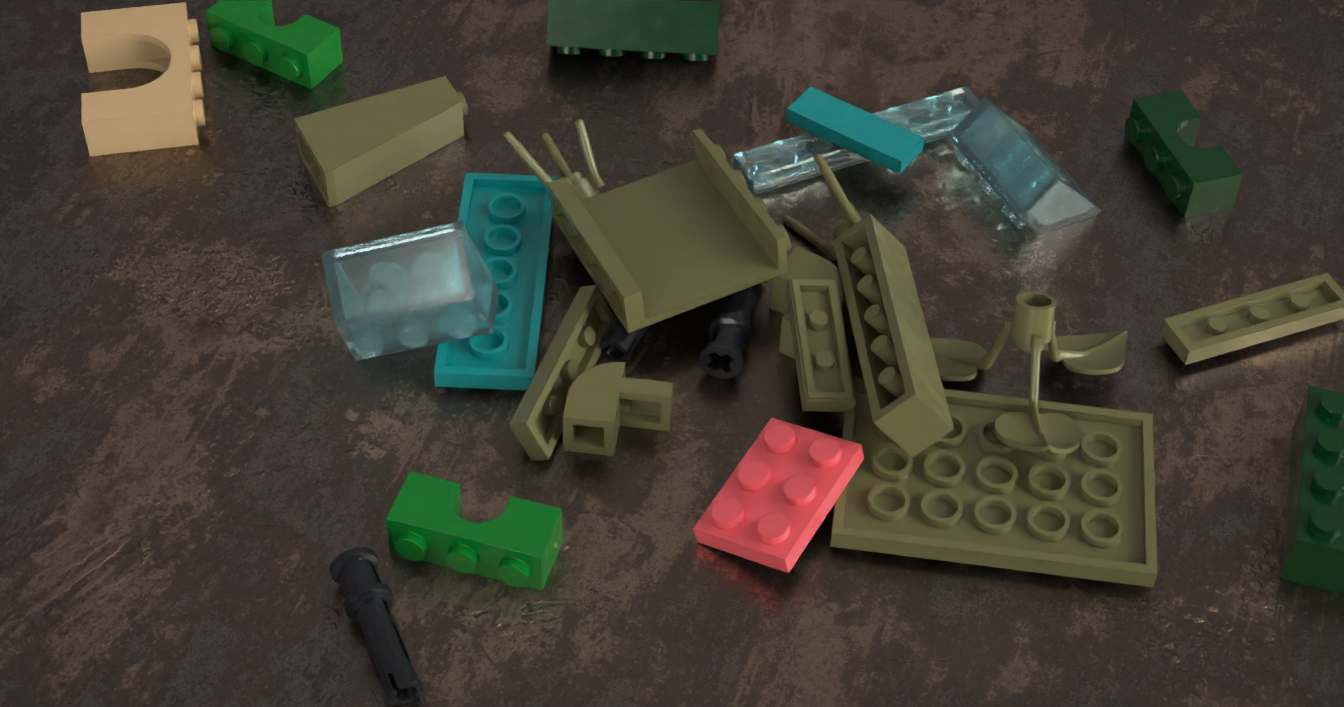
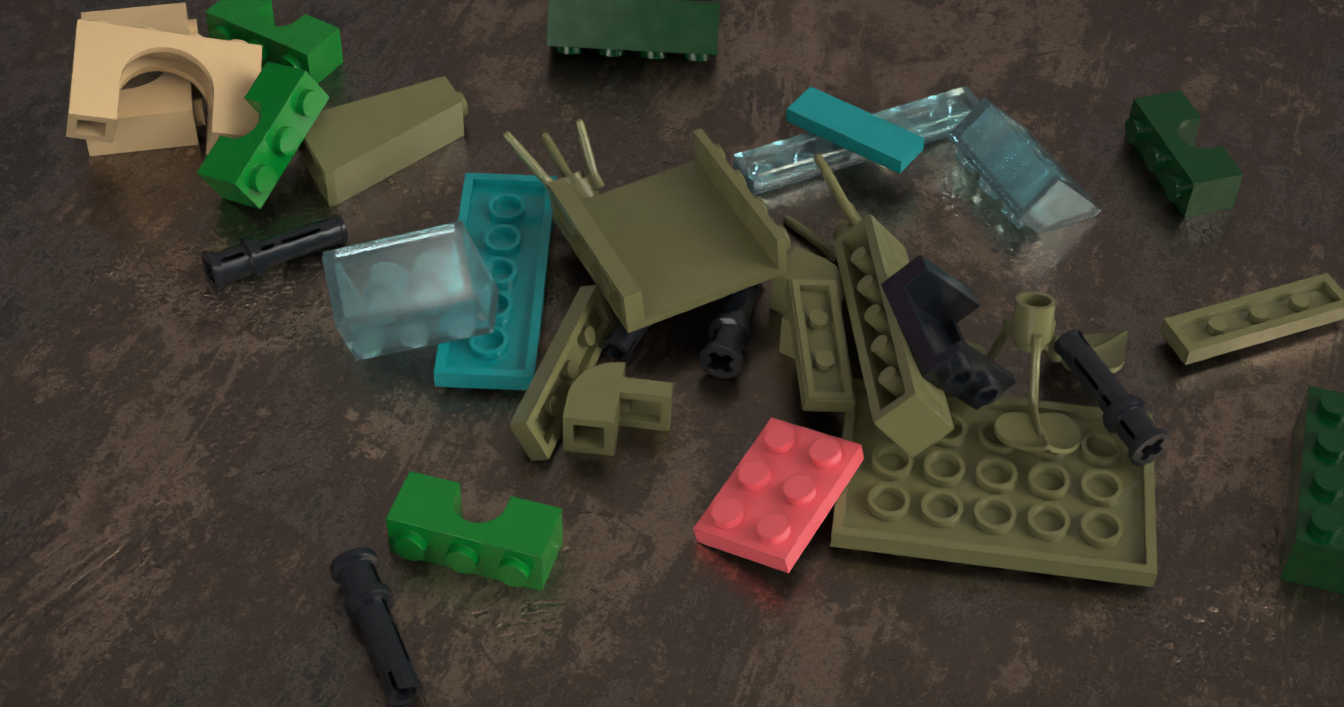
(113, 54): none -> tan arch
(251, 165): none -> green arch
(254, 256): none -> black pin
(927, 310): none -> black panel
(1121, 412): none -> black pin

